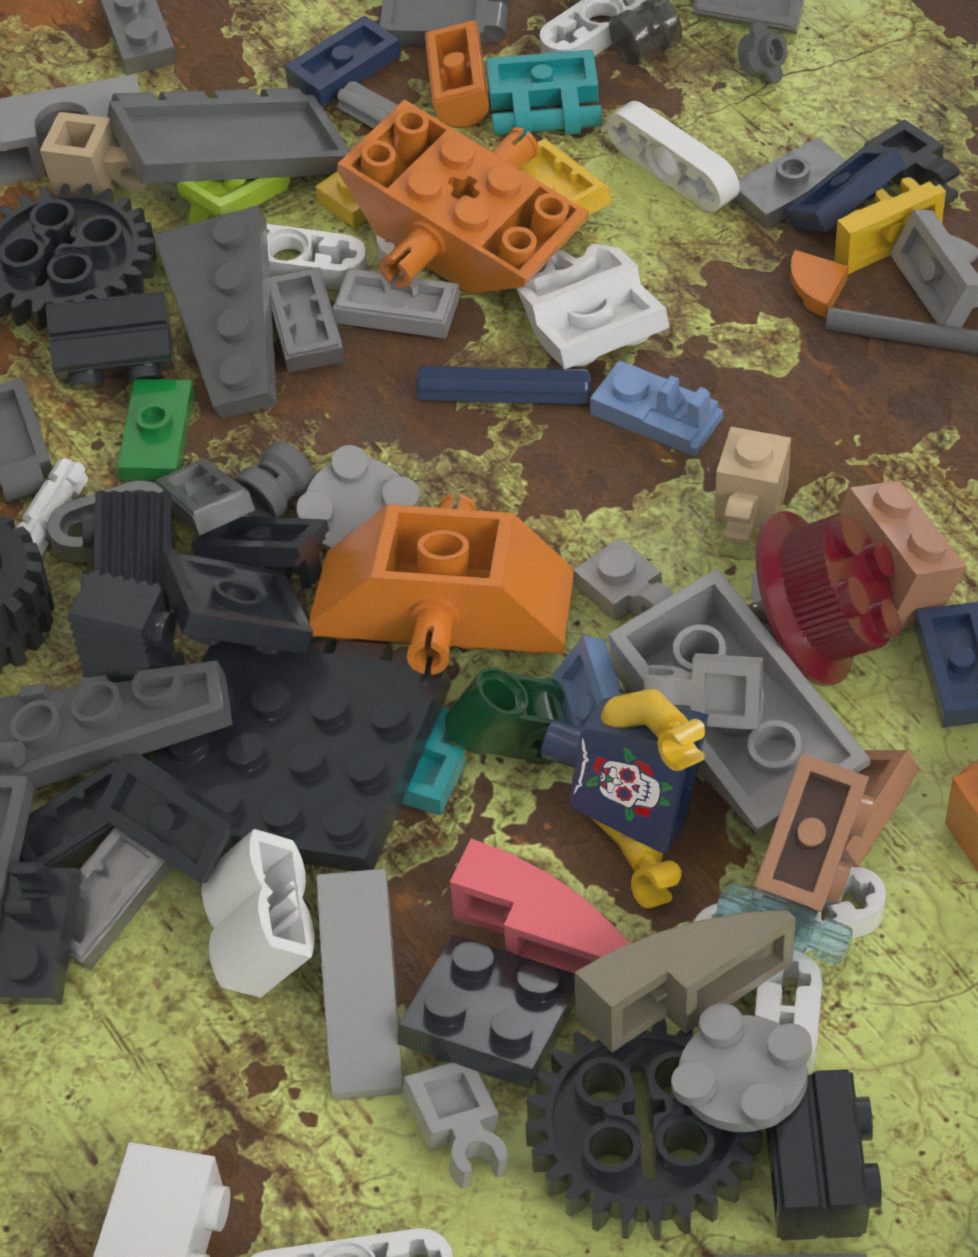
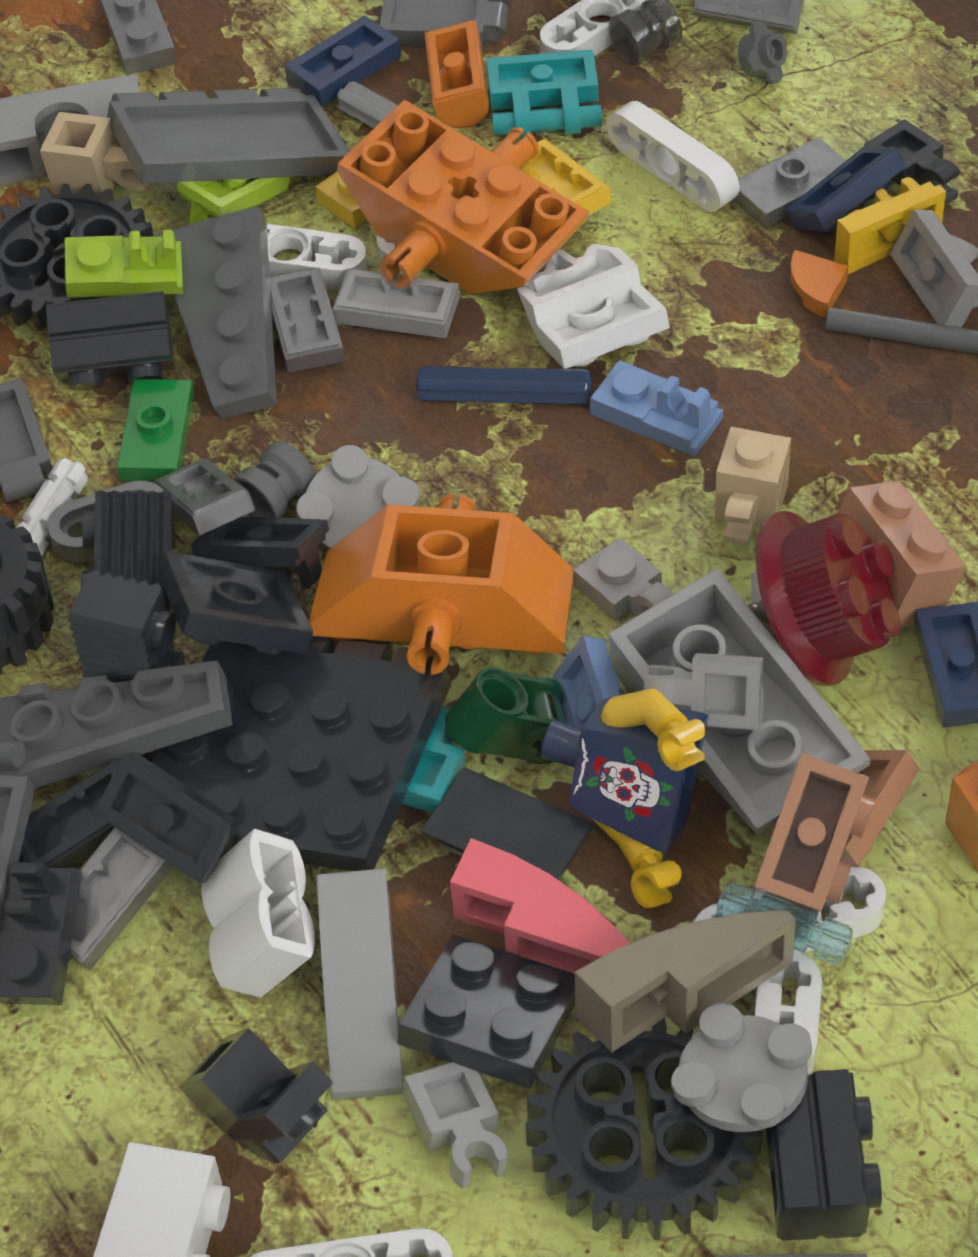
(123, 265): none -> lime plate
(257, 1096): none -> black brick
(508, 821): none -> black piece

